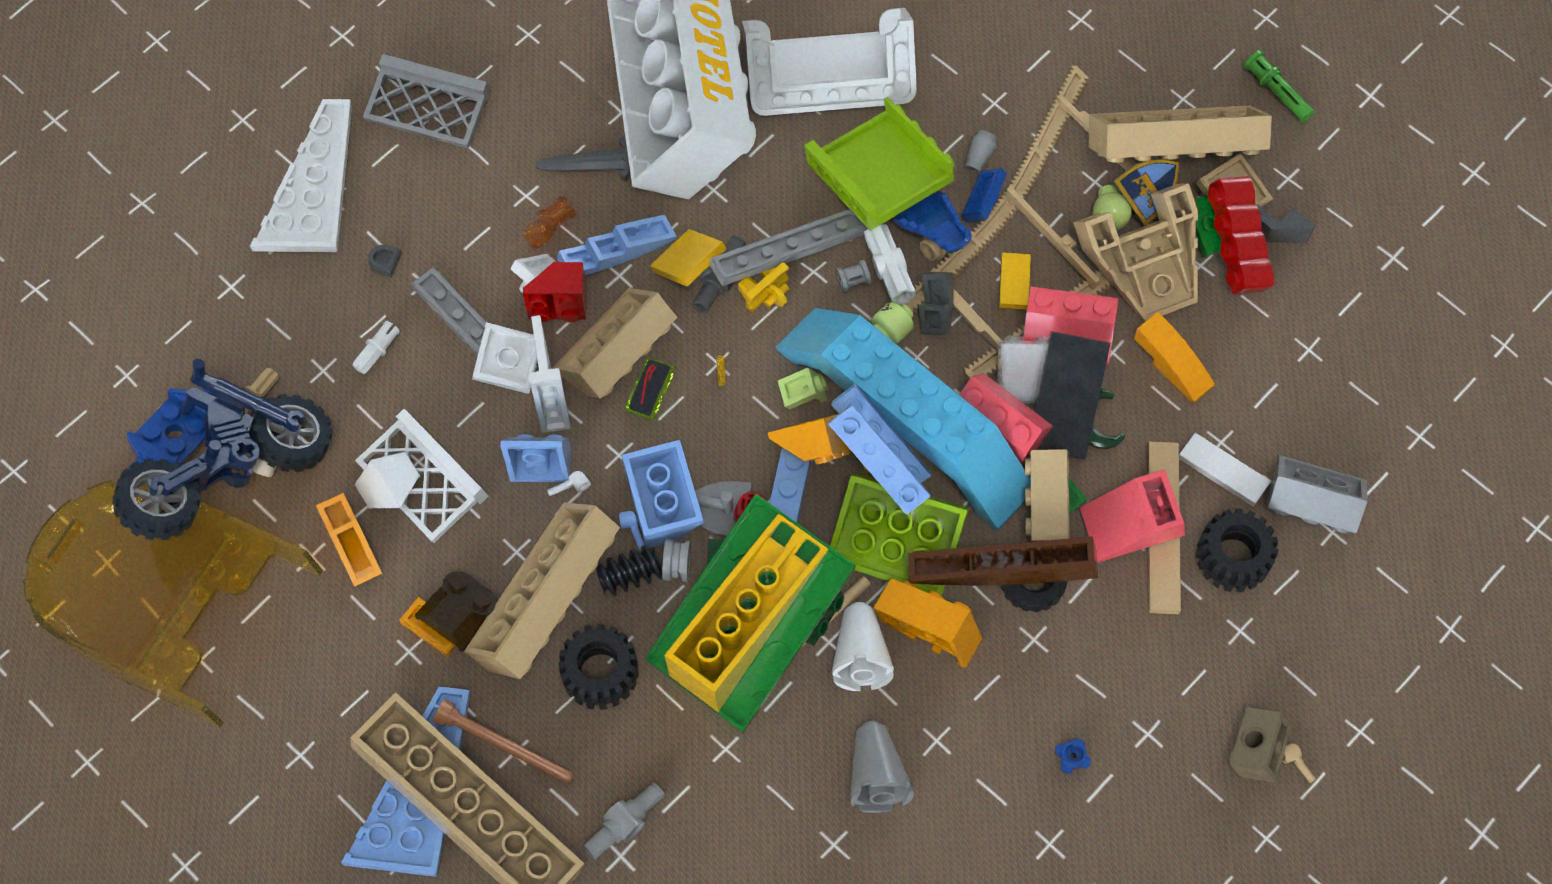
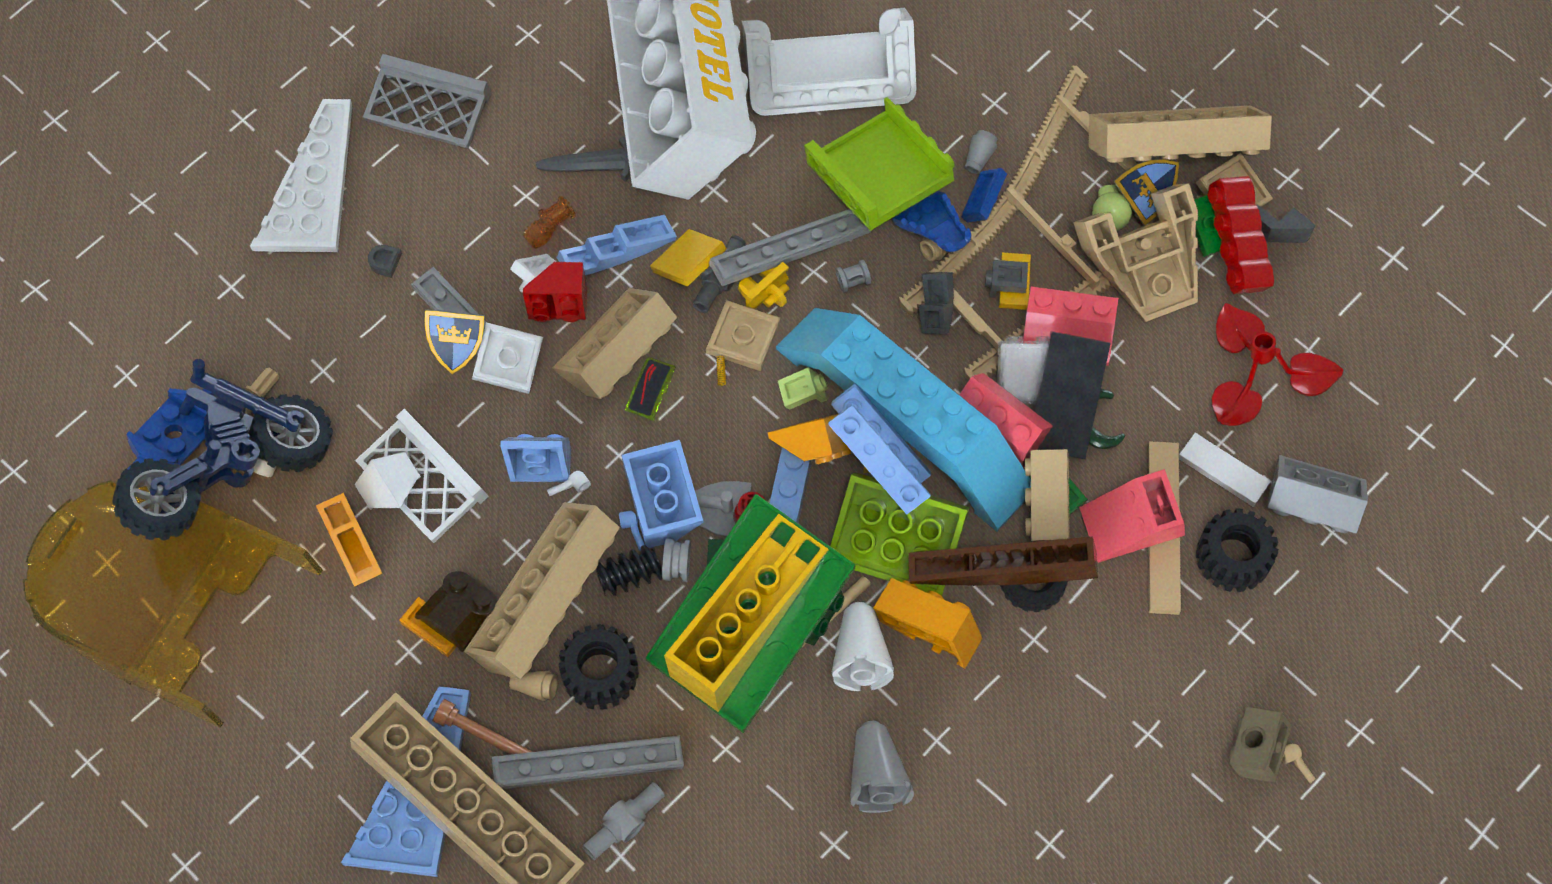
(375, 348): white axle -> none
(453, 337): none -> shield
(536, 684): none -> tan cone
(547, 387): white fence -> none
(587, 762): none -> light grey tile
(743, 335): none -> tan tile
(889, 264): white piece -> none
(894, 321): yellowish green head -> none
(1007, 277): none -> dark grey bracket
(1073, 747): blue plate -> none
(1174, 357): light orange slope -> none
(1241, 330): none -> red plant
(1268, 76): bright green pin -> none

